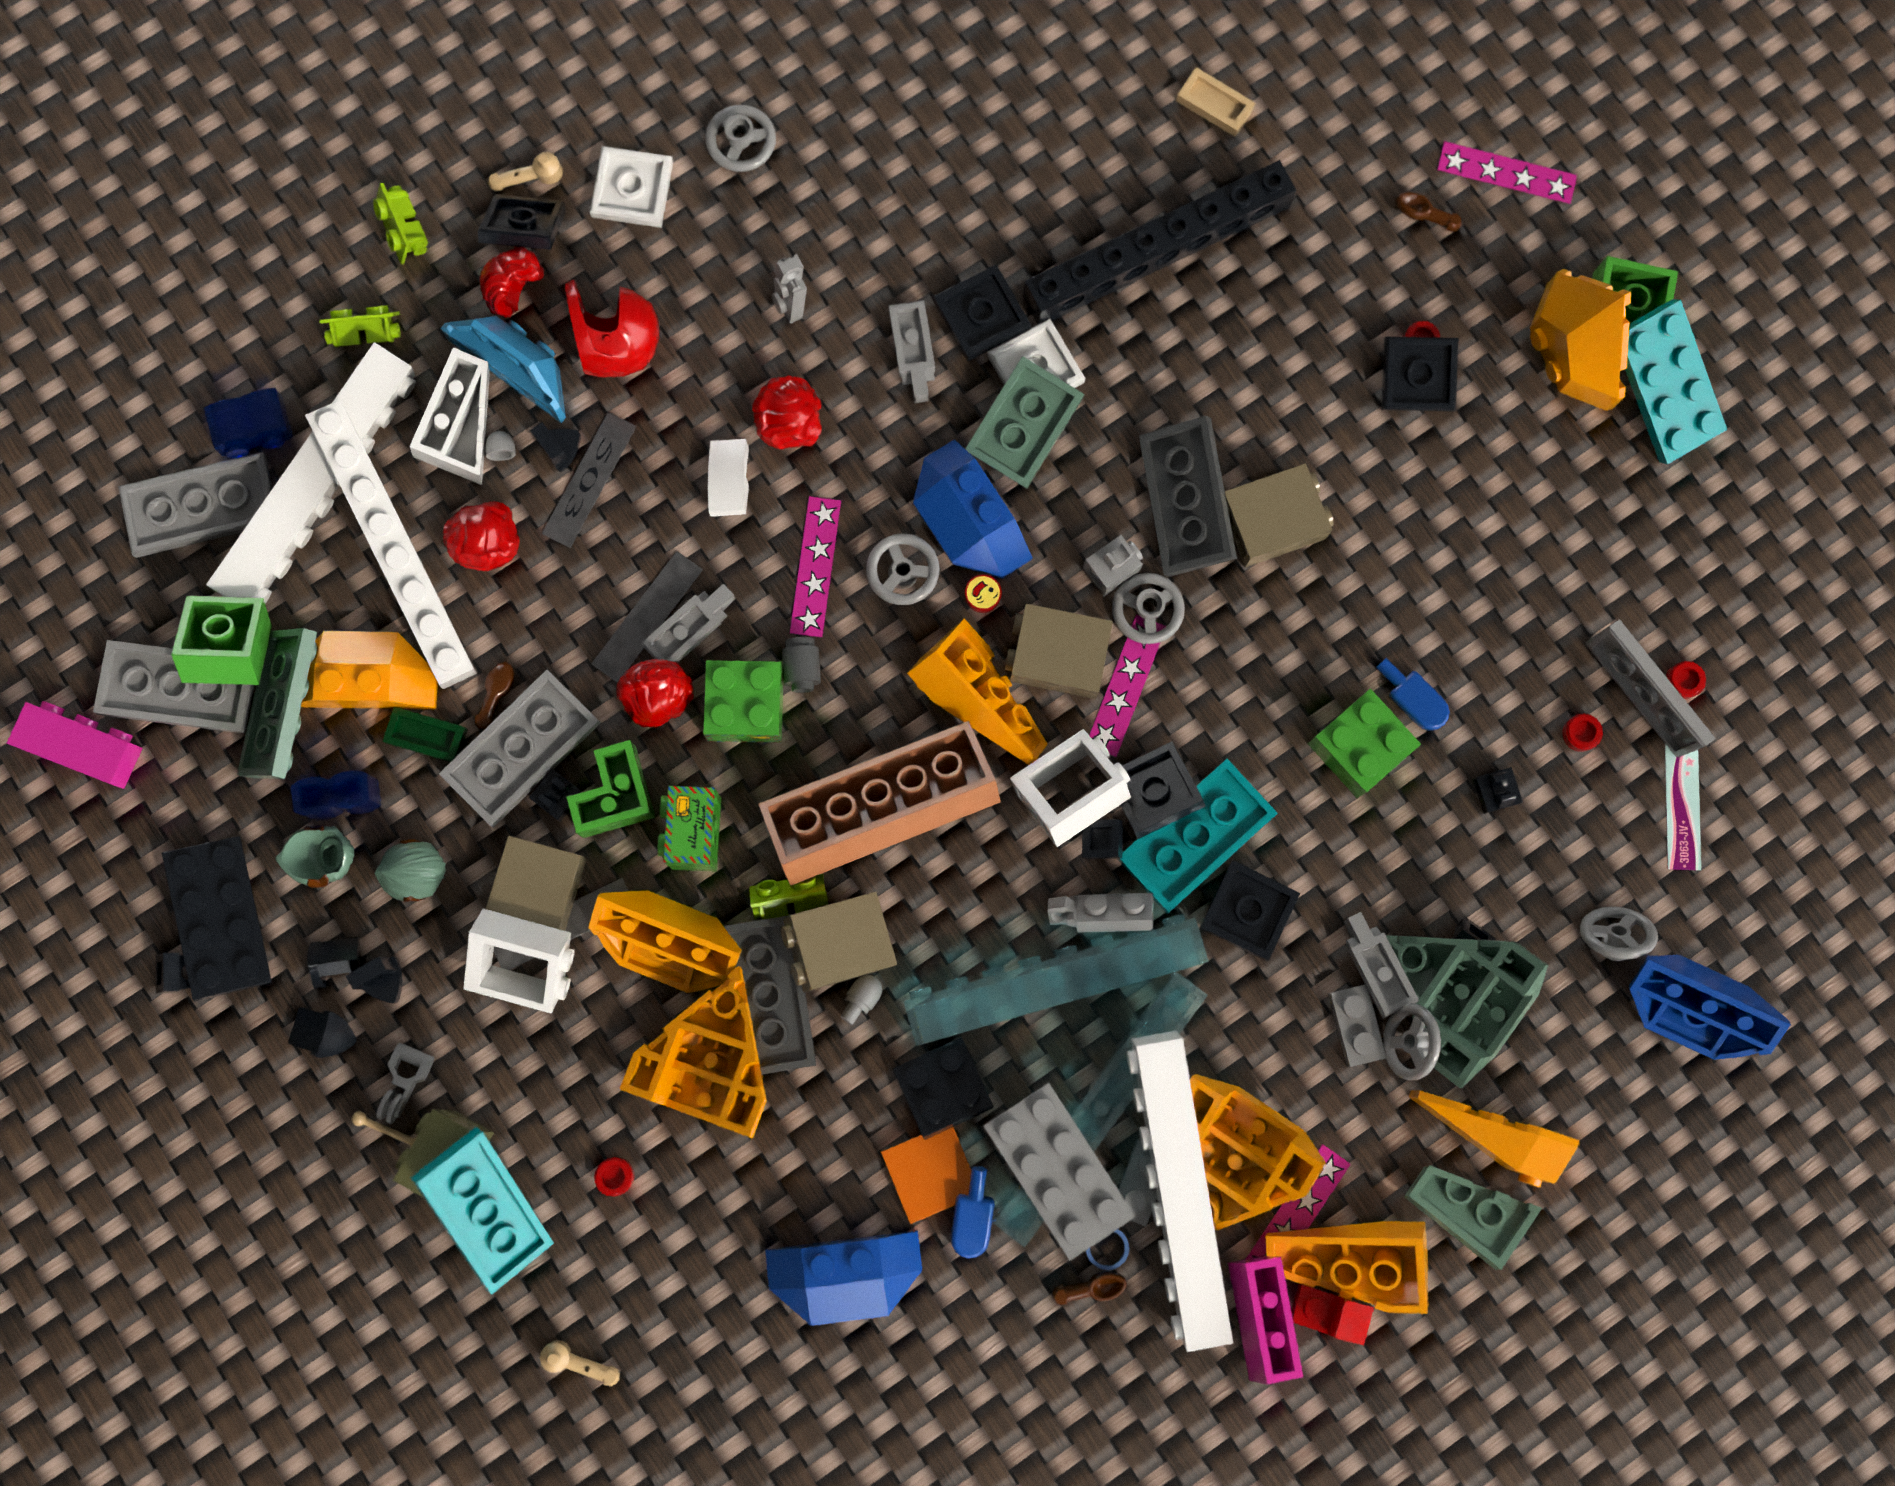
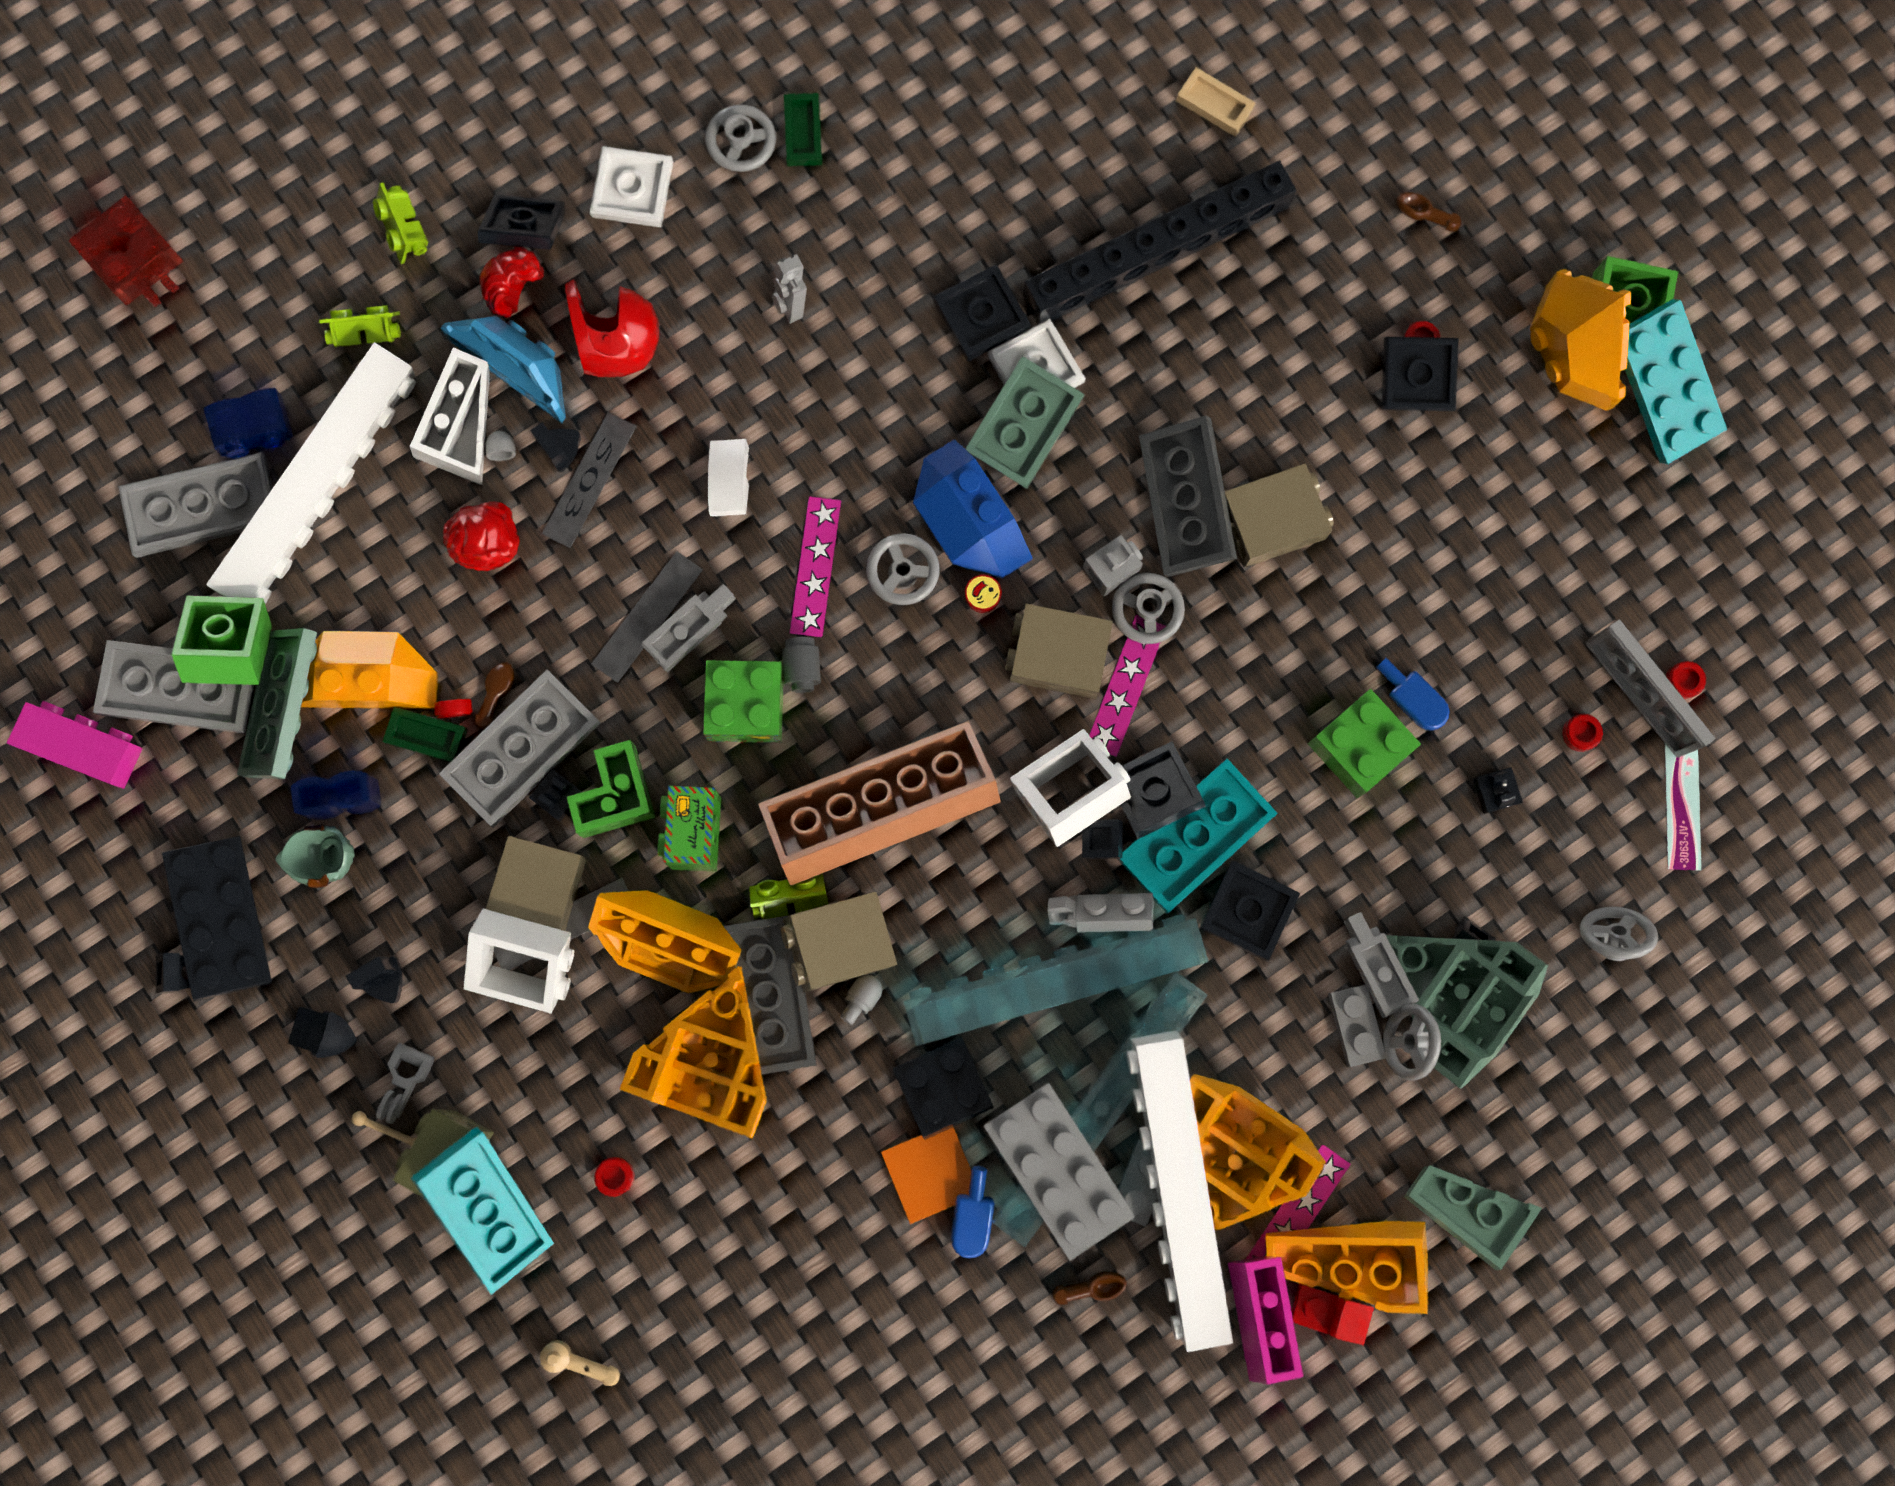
(127, 252): none -> clear red hinge
(332, 959): black tile -> none
(391, 544): white brick -> none
(411, 870): sand green hair -> none
(453, 708): none -> red tile
(544, 167): tan piece -> none
(654, 692): red hair -> none
(787, 413): red hair -> none
(802, 129): none -> dark green tile
(845, 1276): blue wedge -> none
(913, 347): light grey hinge -> none
(966, 684): light orange wedge -> none
(1118, 1263): medium blue piece -> none
(1507, 172): dark pink sticker -> none
(1520, 1148): light orange wedge -> none
(1705, 1009): blue wedge -> none

